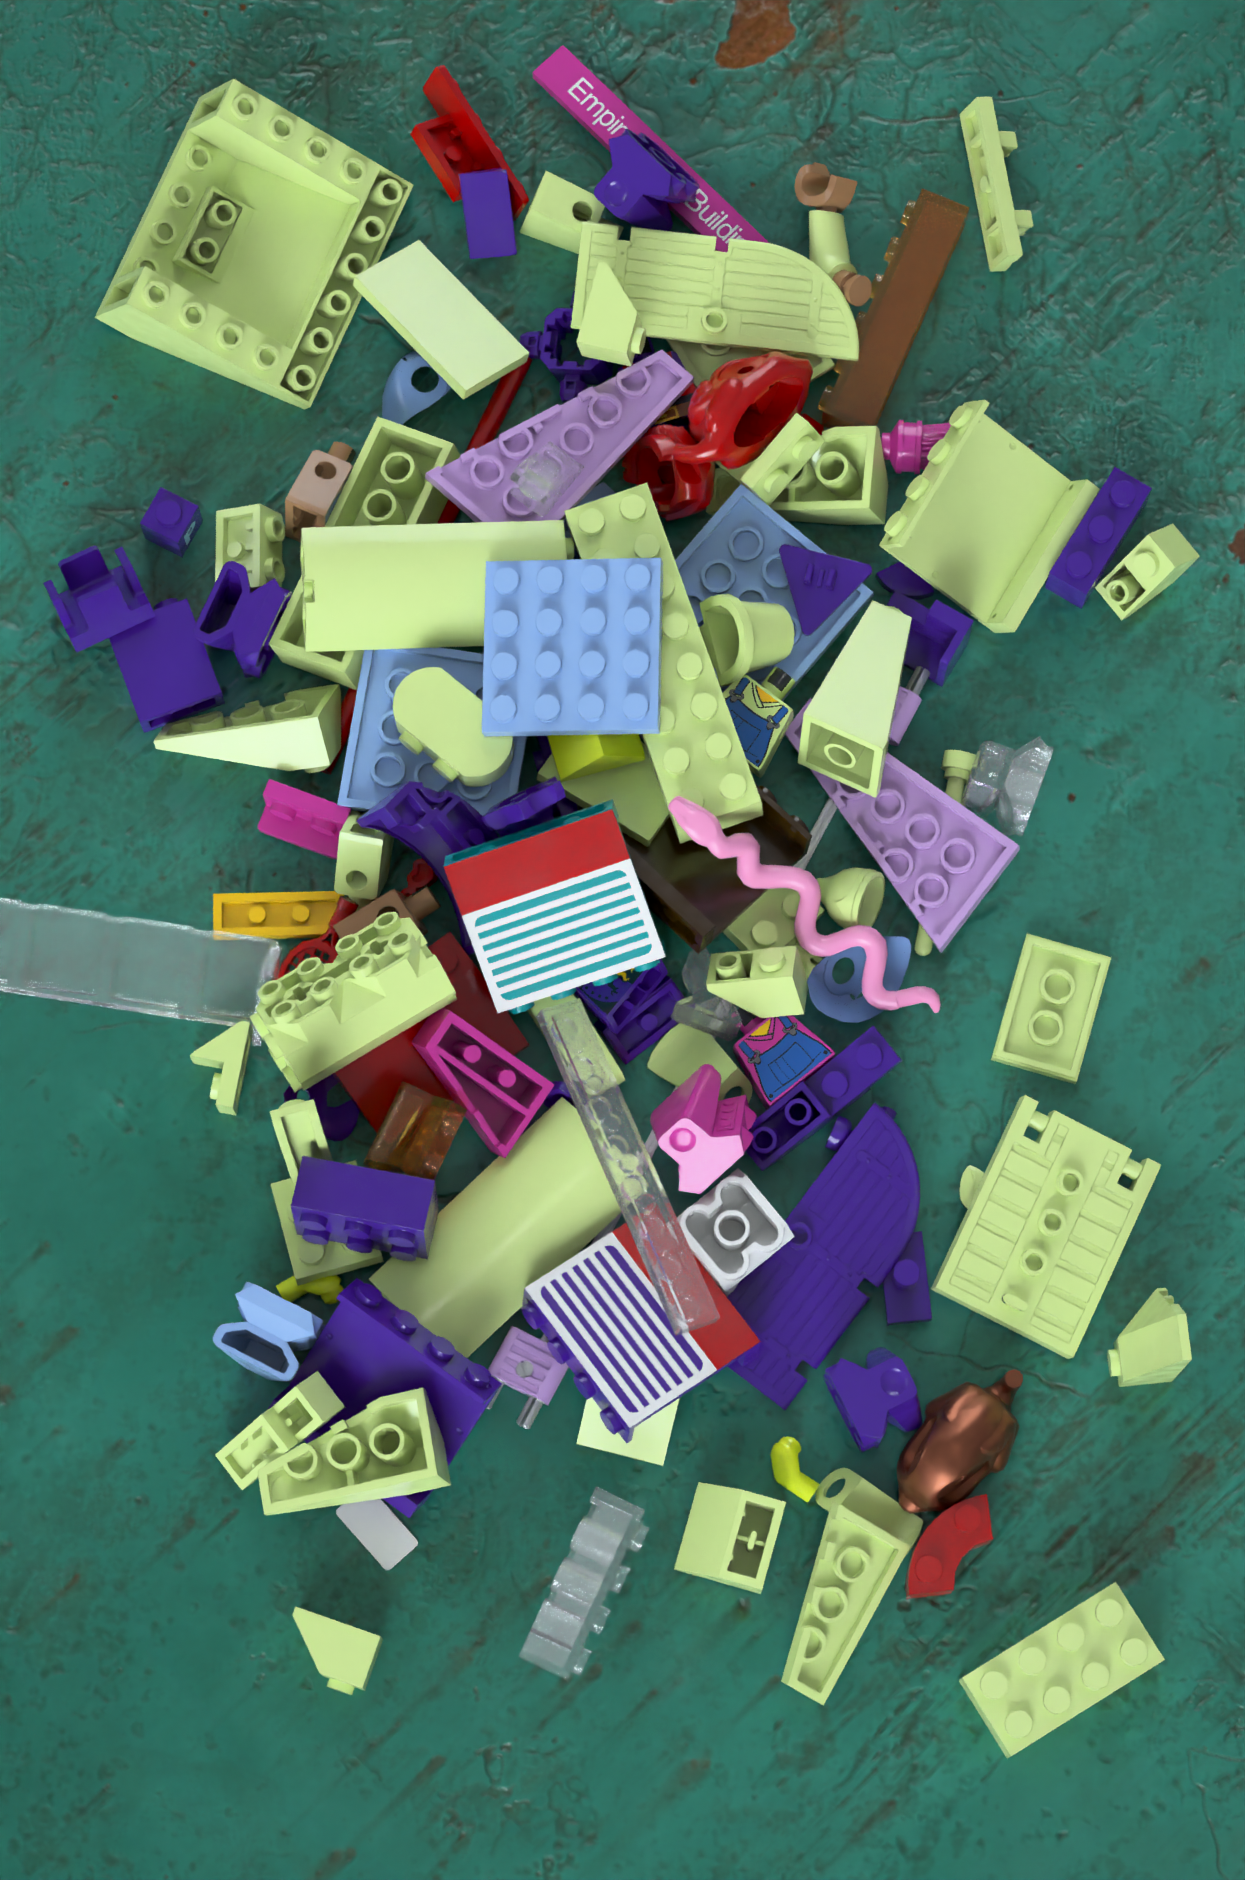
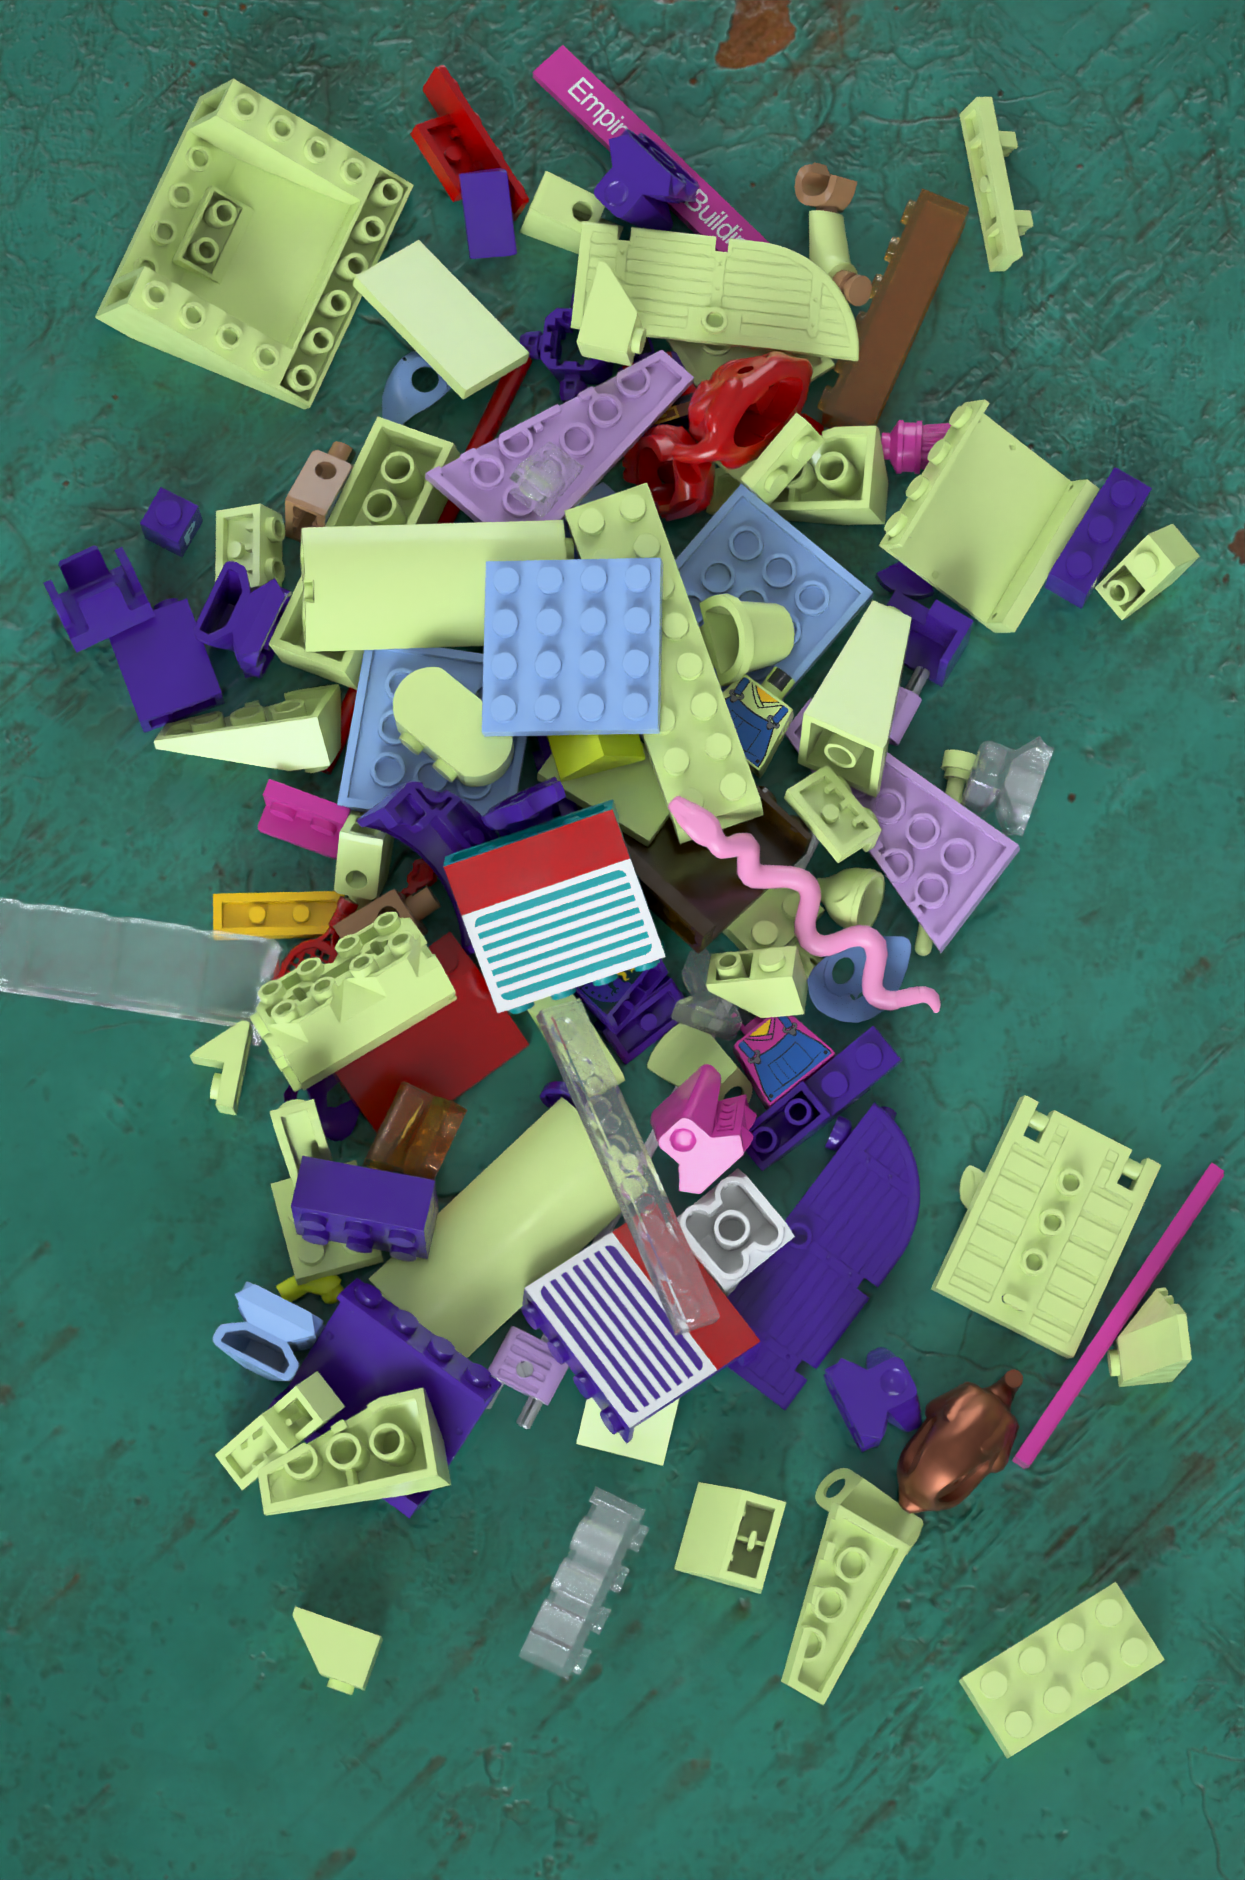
(378, 1530): white sticker -> none
(482, 1078): dark pink wedge -> none
(787, 1470): neon yellow arm -> none
(819, 583): dark purple piece -> none
(833, 813): none -> yellowish green bracket
(907, 1286): dark purple tile -> none
(945, 1544): red brick -> none
(1051, 1008): yellowish green tile -> none
(1118, 1316): none -> dark pink tile

